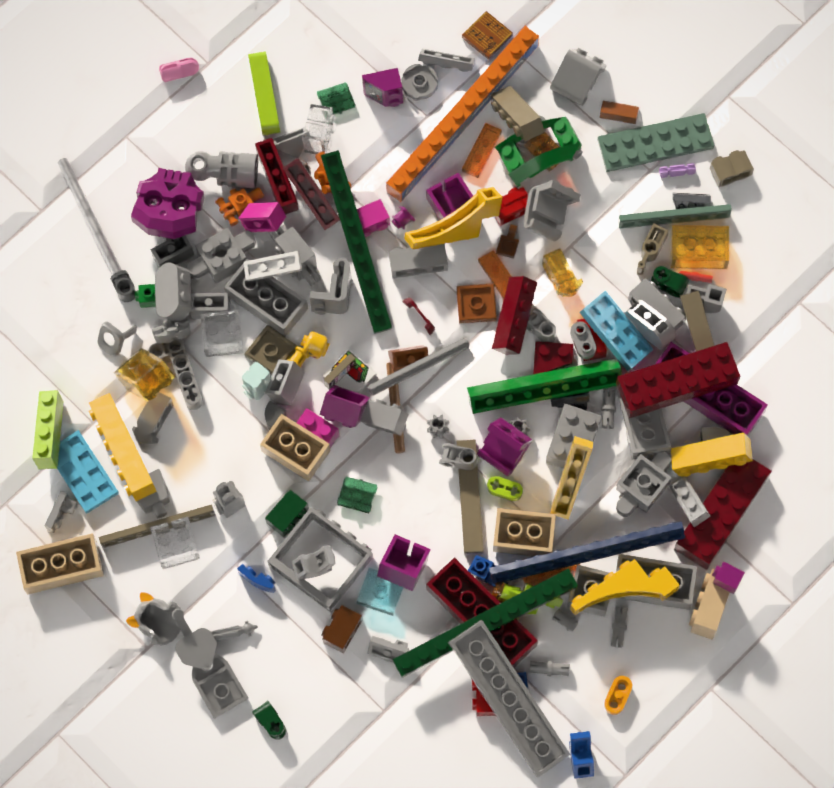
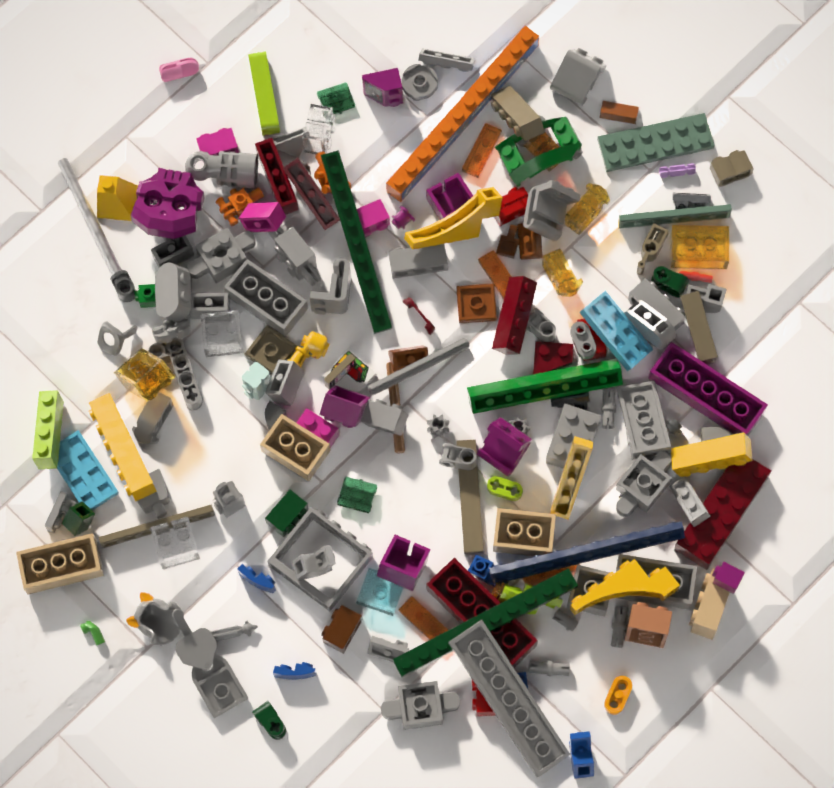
(78, 518): none -> dark green brick
(94, 630): none -> bright green arm
(115, 198): none -> yellow slope
(219, 141): none -> dark pink brick
(272, 266): white plate -> none
(301, 671): none -> blue slope
(420, 705): none -> light grey brick
(422, 618): none -> clear orange tile
(487, 35): dark orange tile -> none
(529, 243): none -> dark orange slope
(587, 209): none -> clear yellow piece
(648, 625): none -> nougat brick
(674, 426): none -> dark grey plate
(678, 380): dark red brick -> none

